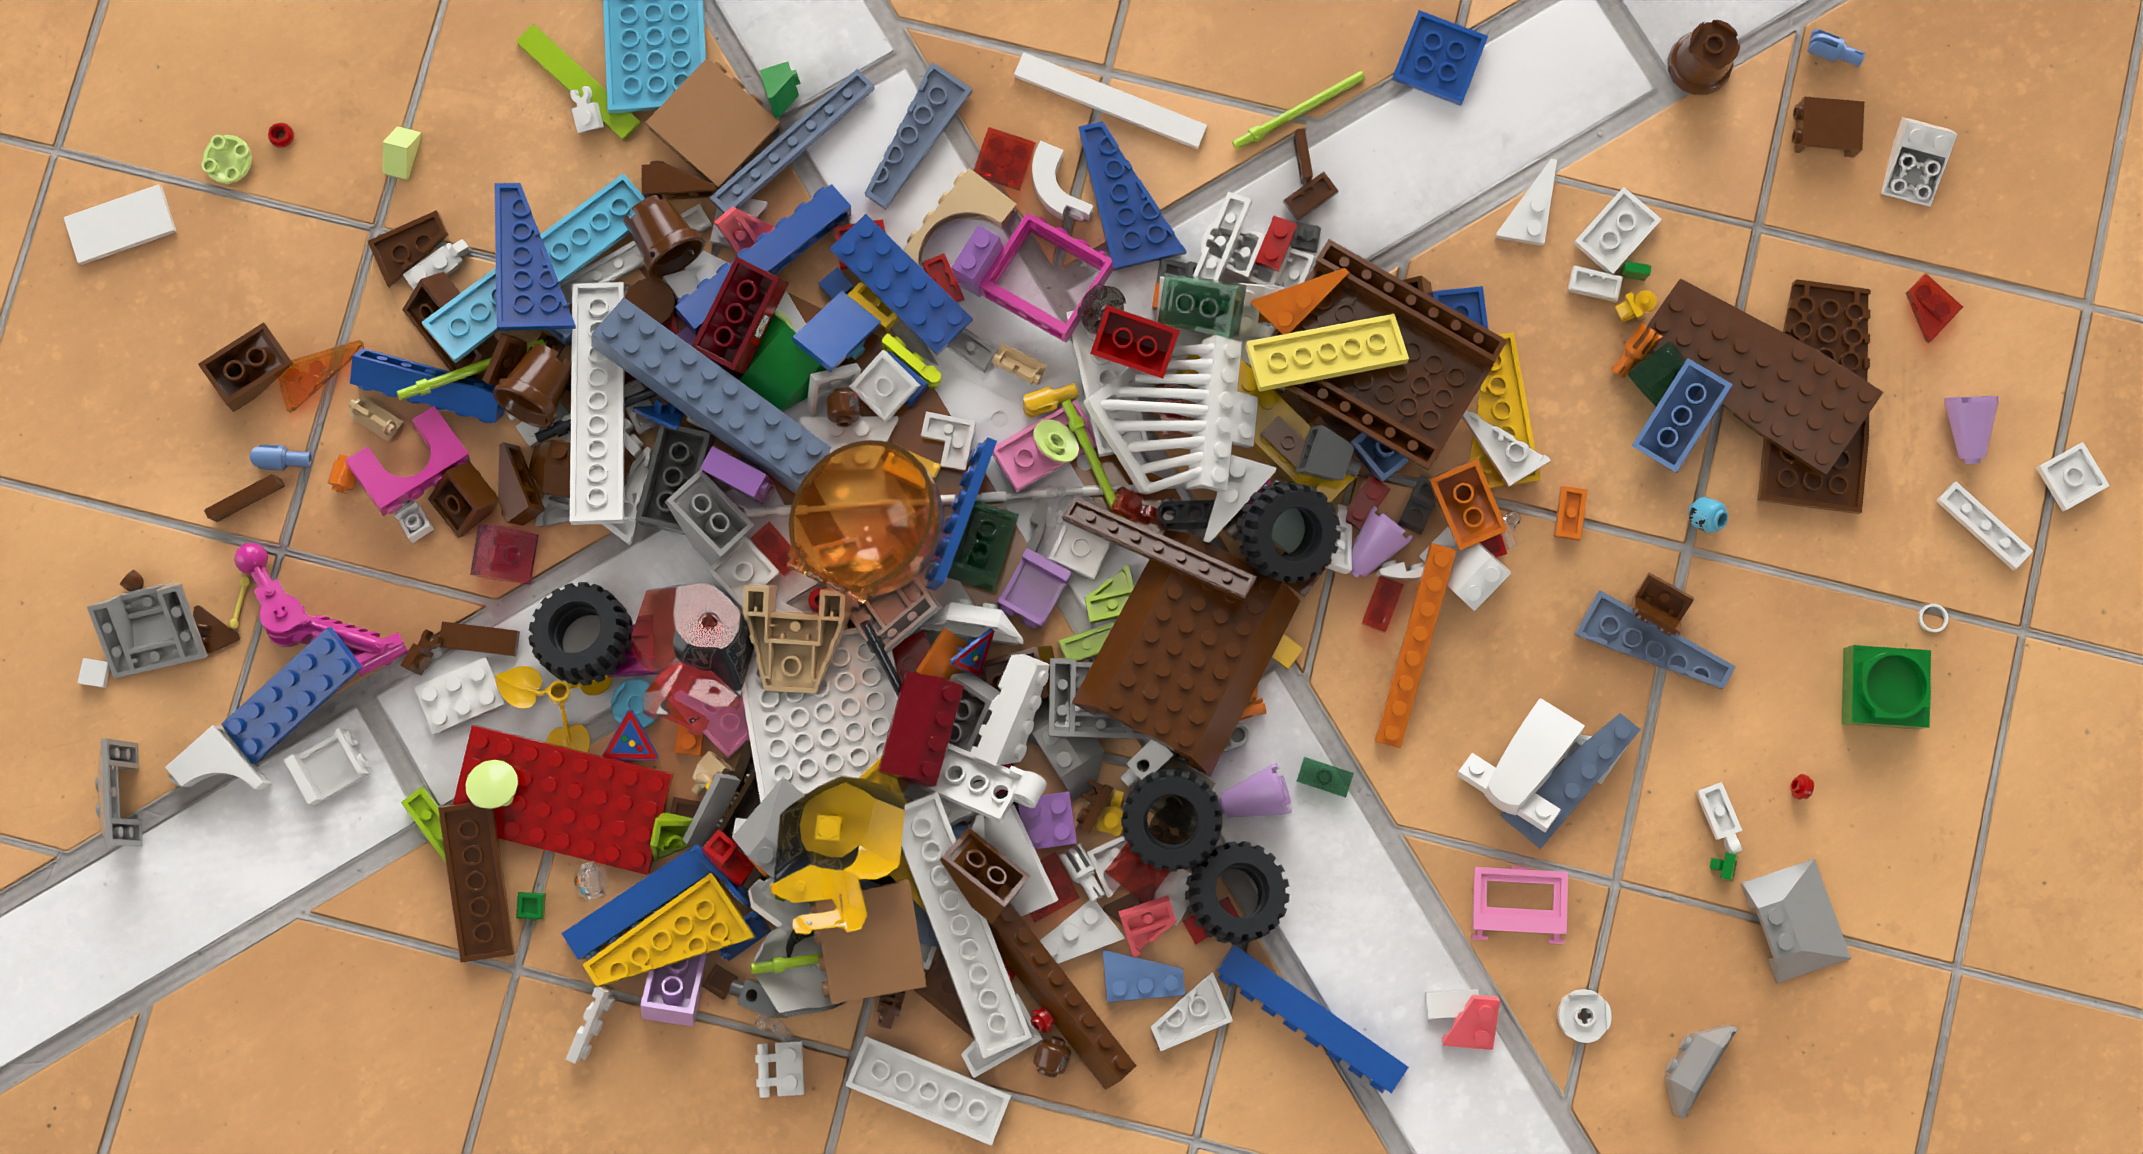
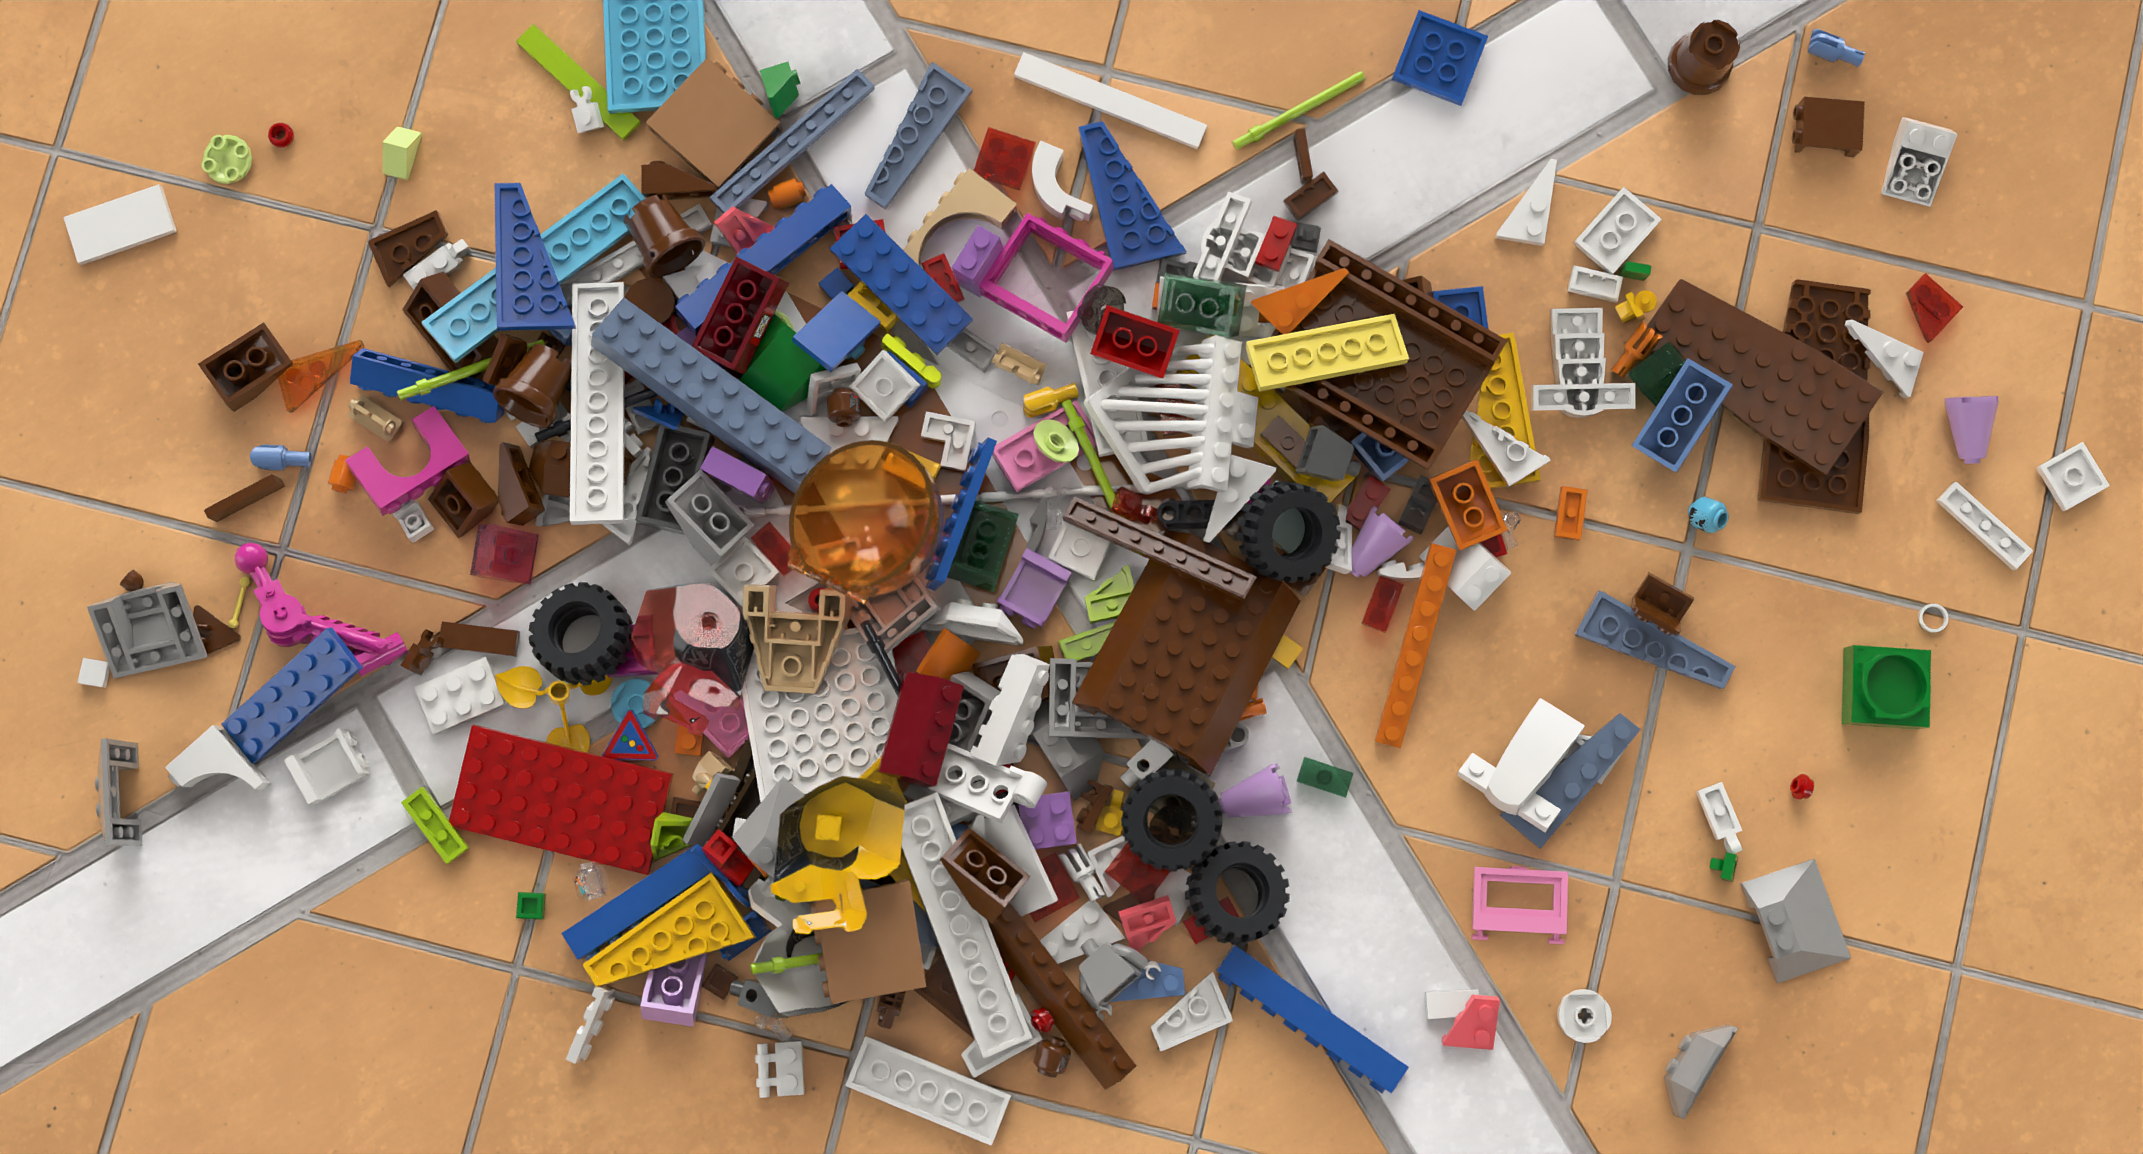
(476, 882): reddish brown plate -> none
(492, 784): yellowish green dish -> none
(787, 194): none -> orange brick
(974, 655): piece -> none
(1109, 972): none -> light grey torso
(1580, 368): none -> white slope
(1895, 359): none -> white wing

